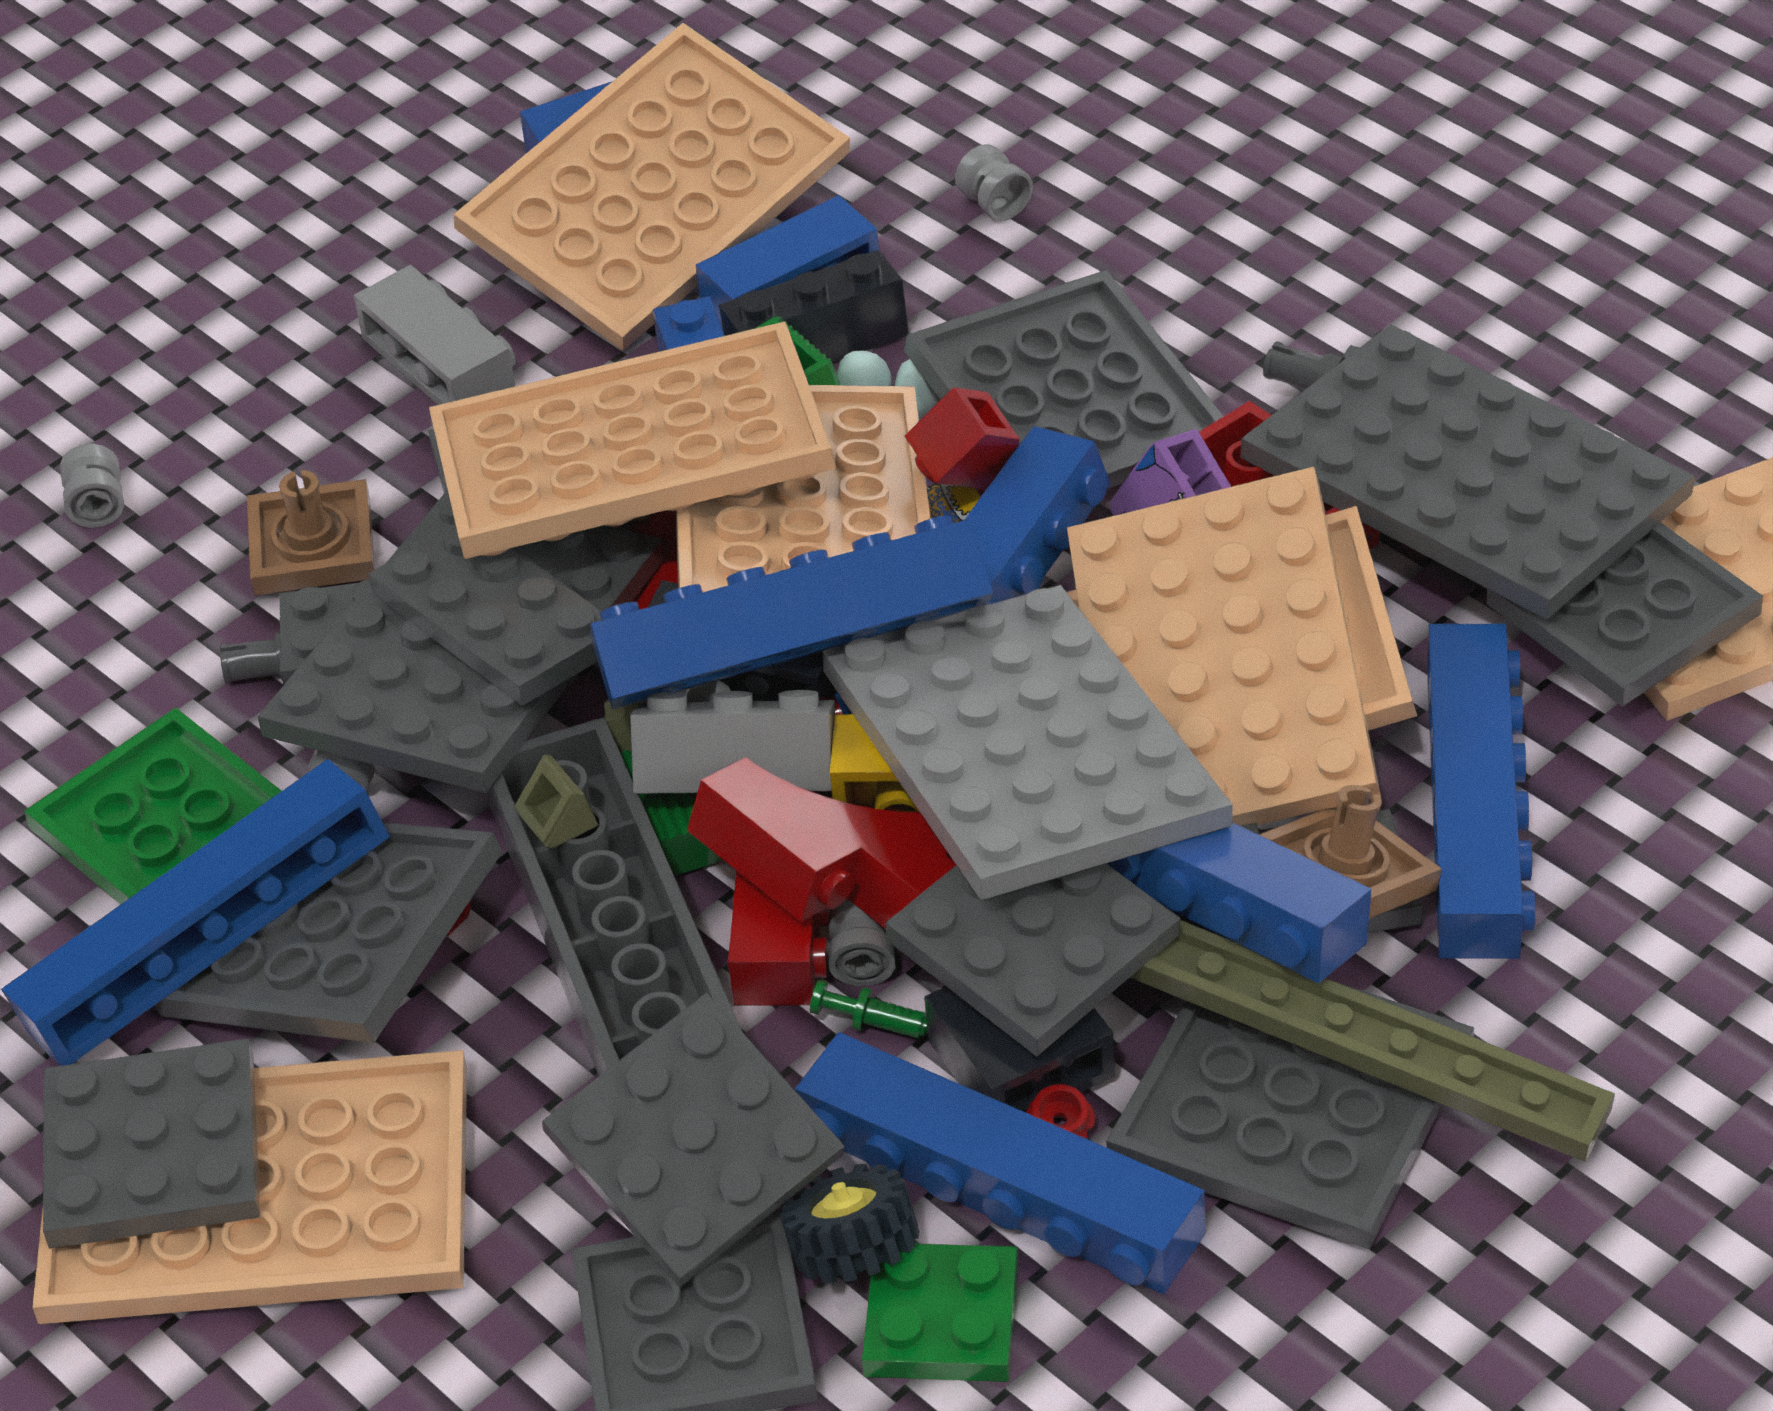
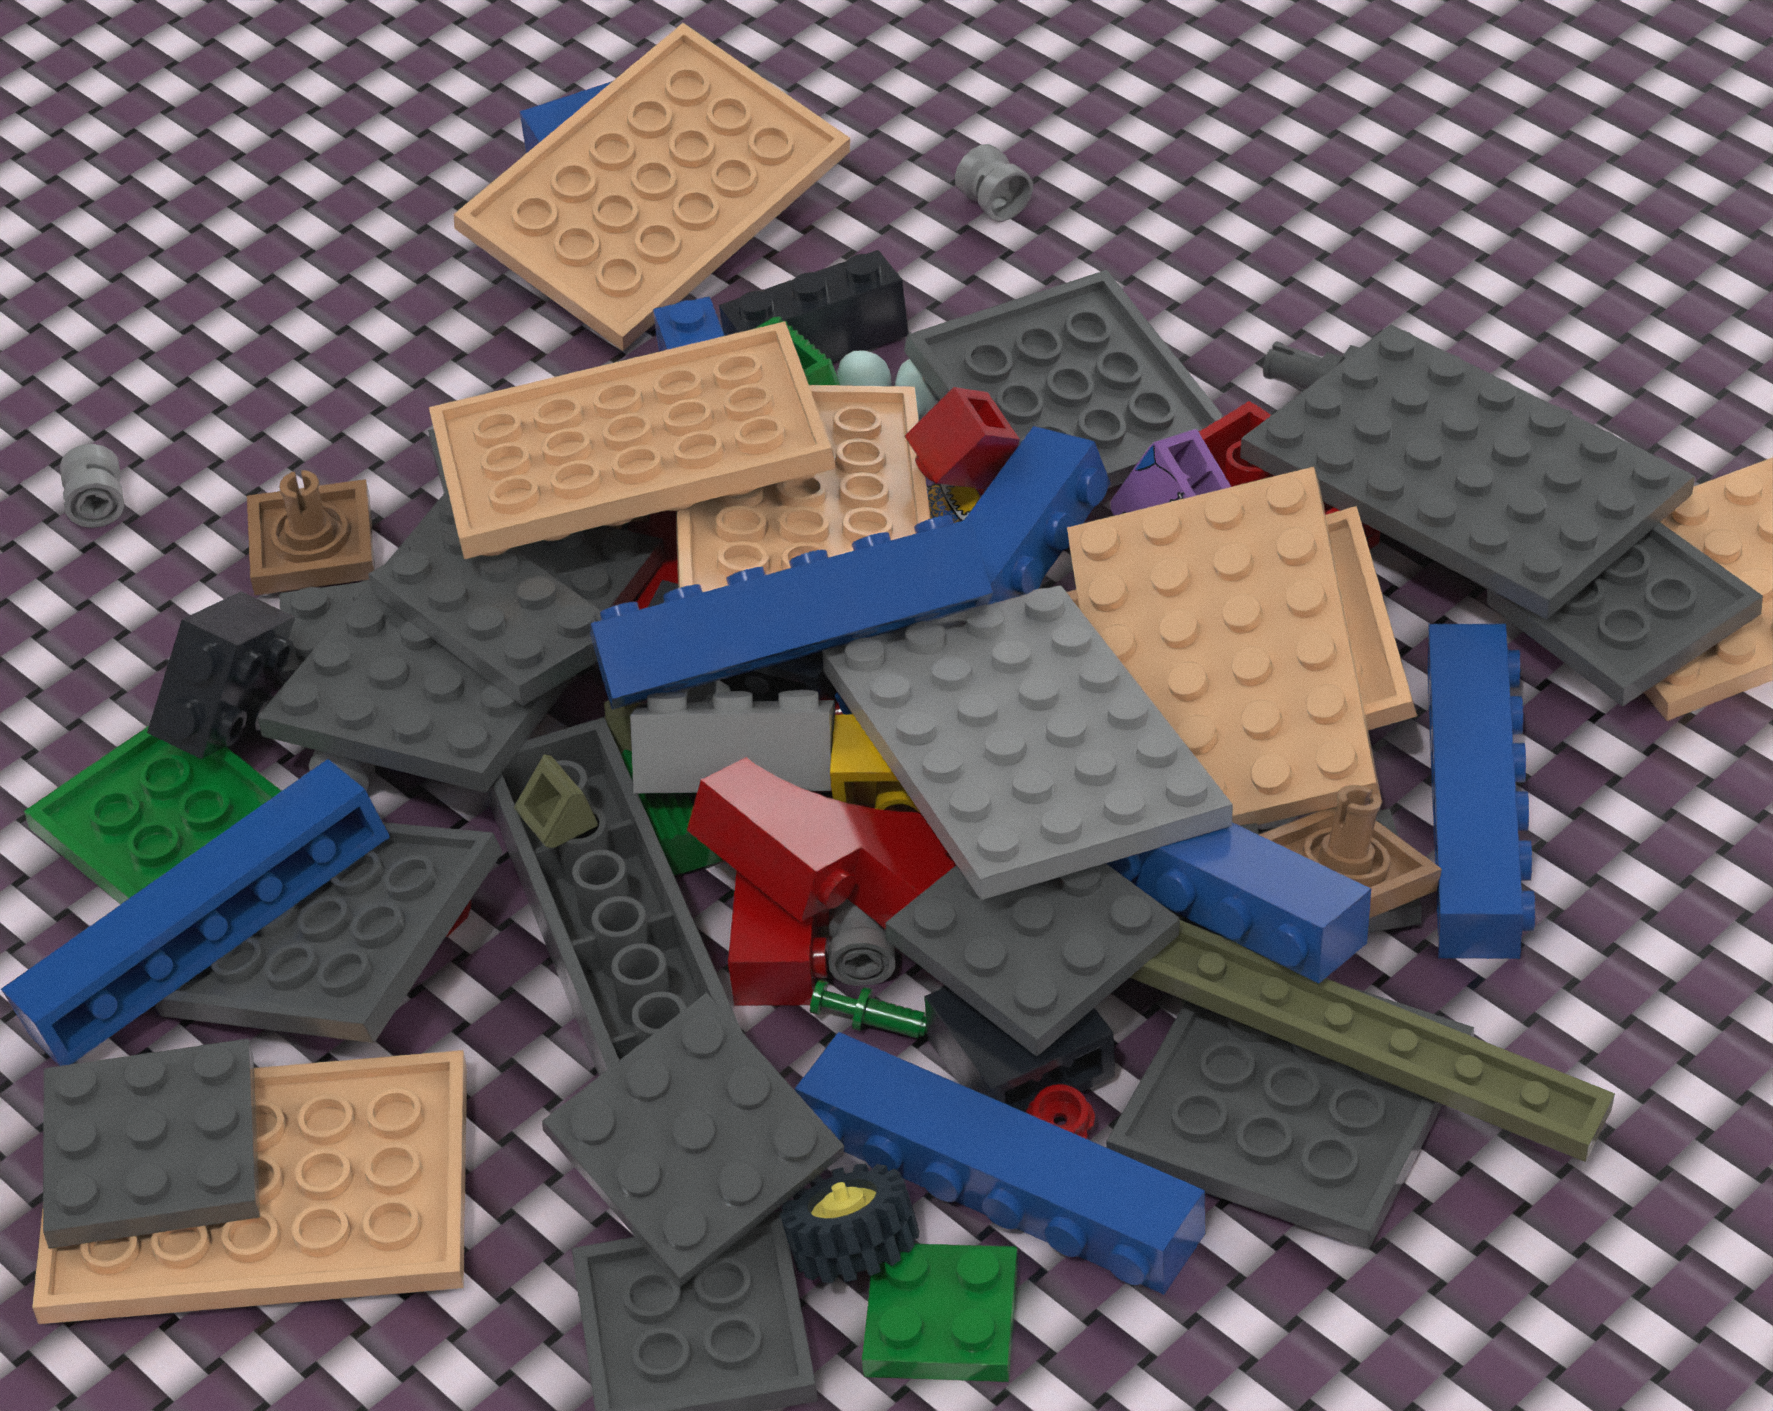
(221, 674): none -> black brick
(433, 338): light grey brick -> none
(794, 247): blue brick -> none

